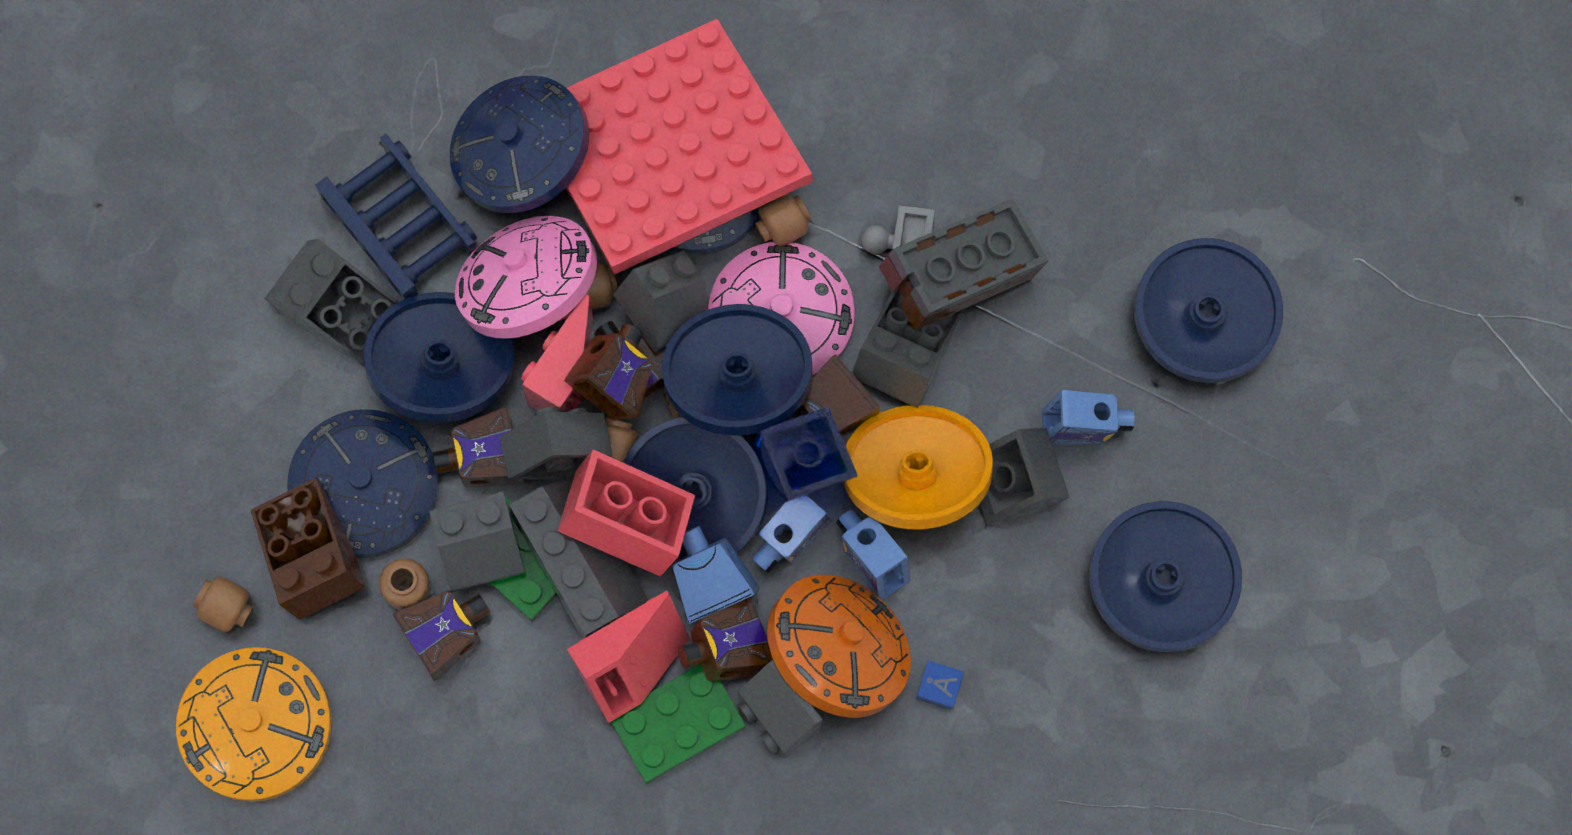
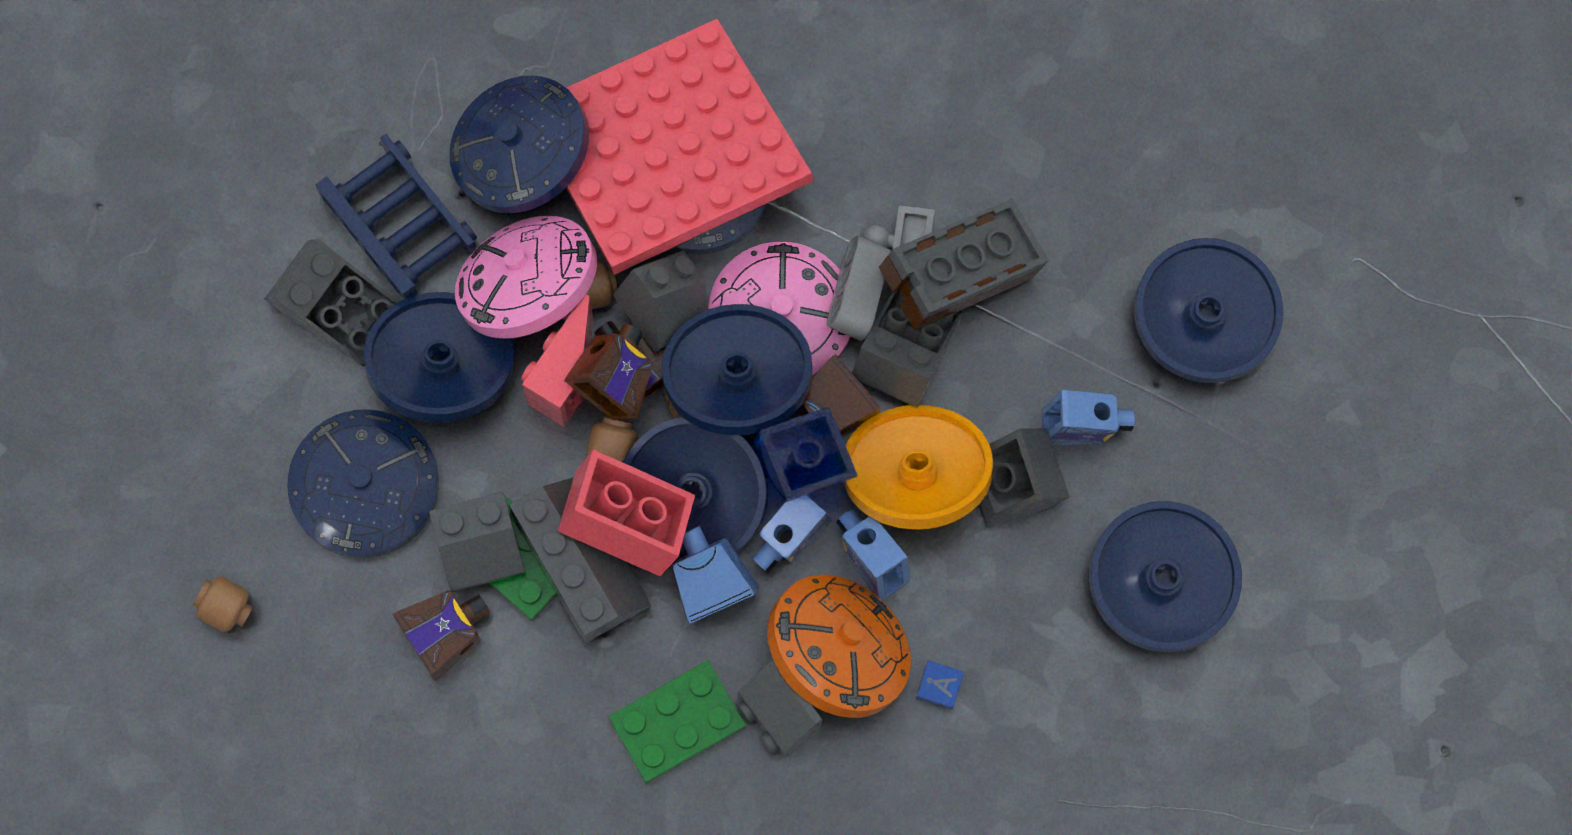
(253, 724): light orange dish -> none
(306, 550): reddish brown slope -> none
(404, 572): medium nougat head -> none
(478, 451): torso -> none
(554, 443): dark grey brick -> none
(630, 655): coral slope -> none
(728, 643): reddish brown torso -> none
(783, 220): medium nougat head -> none
(858, 288): none -> light grey beam

